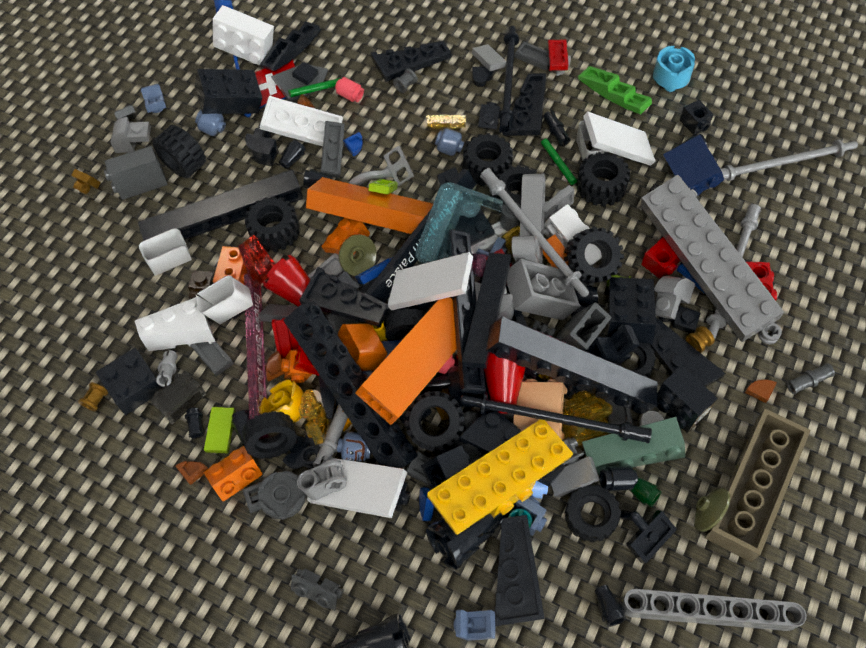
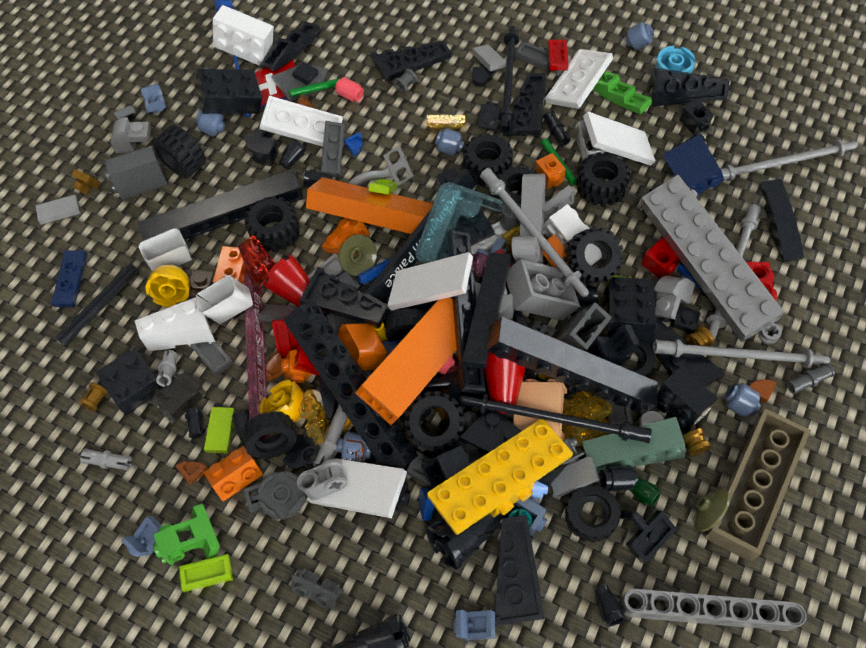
(58, 209): none -> light grey tile
(69, 278): none -> dark blue plate
(97, 304): none -> black axle
(106, 459): none -> light grey pin
(142, 541): none -> sand blue bracket
(168, 285): none -> yellow cylinder
(173, 550): none -> bright green tile
(205, 573): none -> lime tile
(553, 170): none -> orange brick
(579, 79): none -> white tile
(639, 36): none -> sand blue head
(677, 348): none -> light grey bar
(683, 87): none -> black wing
(696, 442): none -> pearl gold wheel
(742, 400): none -> sand blue head
(782, 220): none -> black slope

